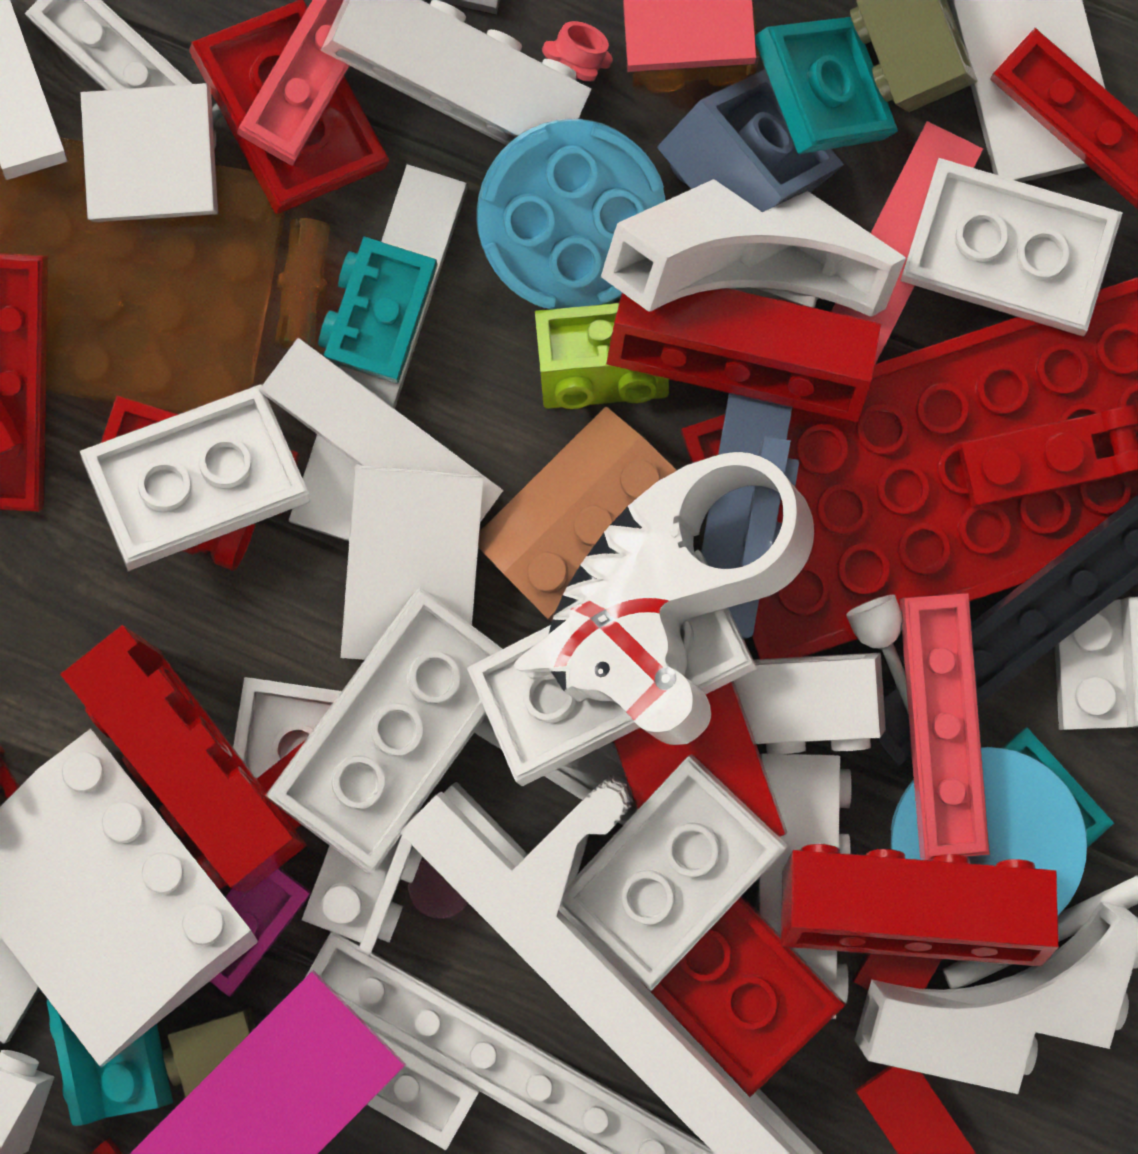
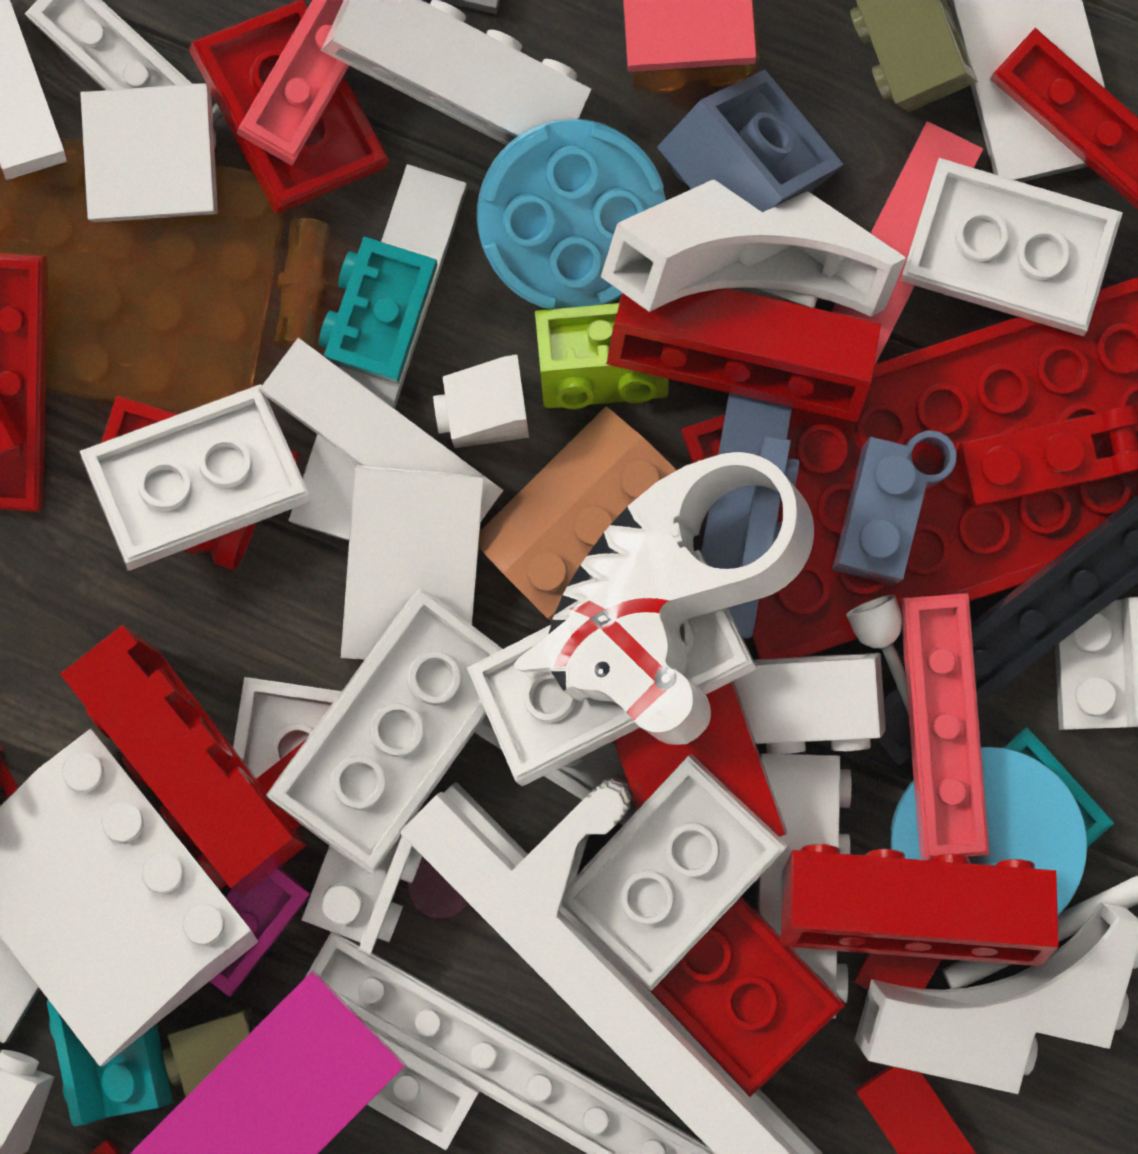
(483, 404): none -> white slope
(581, 49): coral plate -> none
(824, 84): teal tile -> none
(886, 507): none -> sand blue hinge

